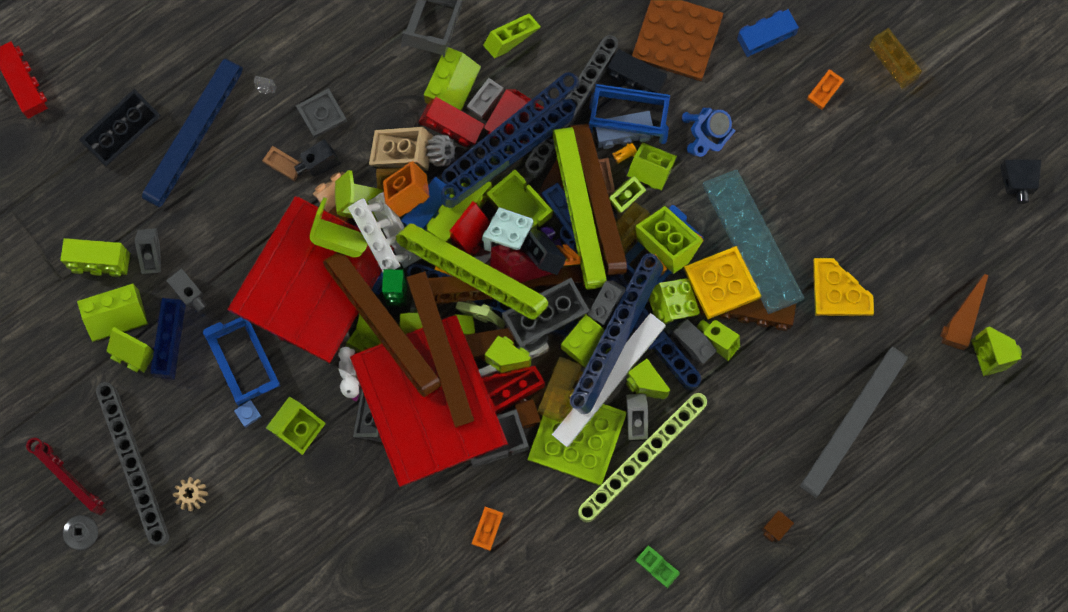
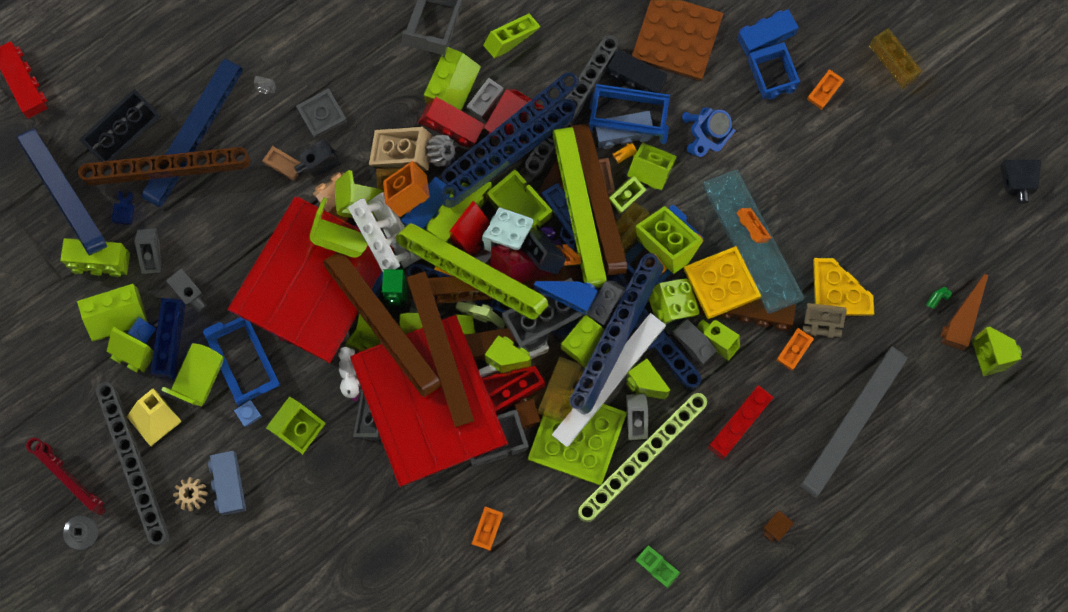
(61, 192): none -> dark blue beam
(124, 211): none -> clear blue plate
(141, 330): none -> blue plate
(153, 417): none -> light yellow slope
(156, 163): none -> reddish brown beam
(196, 375): none -> lime piece
(227, 483): none -> sand blue brick
(572, 294): none -> blue slope
(740, 422): none -> red brick
(752, 223): none -> orange plate
(769, 53): none -> blue window
(795, 349): none -> orange plate
(826, 316): none -> dark tan plate
(937, 295): none -> green arm

